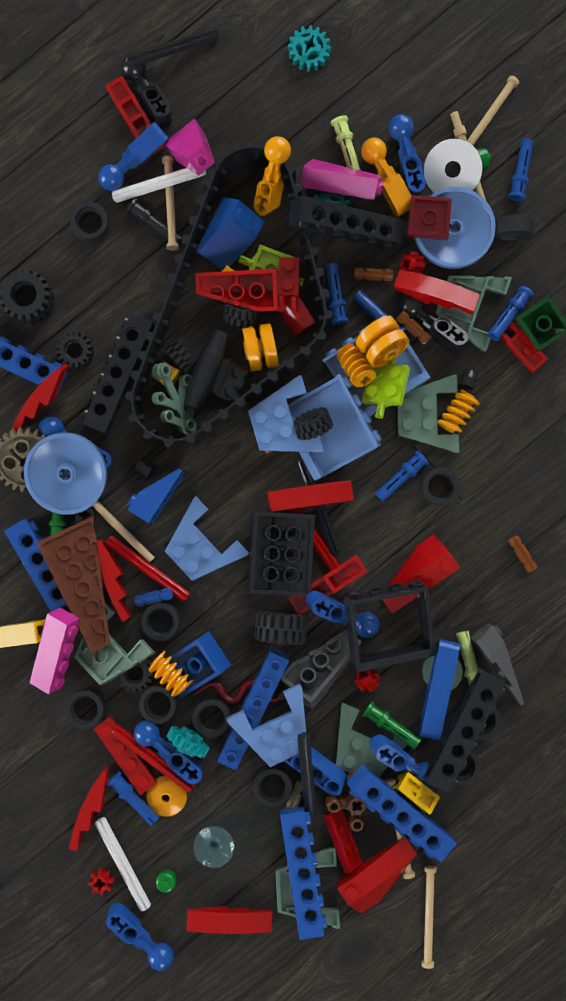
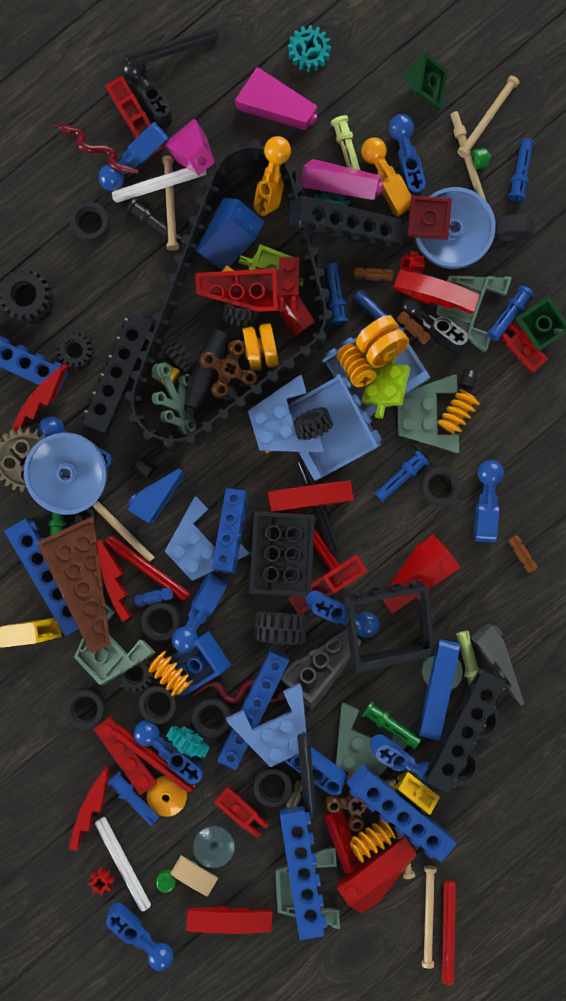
(54, 650): brick -> none
(69, 130): none -> dark red animal
(194, 876): none -> tan slope
(202, 607): none -> blue beam
(220, 365): none -> reddish brown gear
(230, 531): none -> blue brick
(240, 810): none -> red hinge
(275, 101): none -> dark pink slope
(367, 680): red gear -> none
(373, 838): none -> light orange piece
(427, 79): none -> dark green slope
(448, 945): none -> red axle
(453, 150): white sticker -> none
(487, 510): none -> blue beam

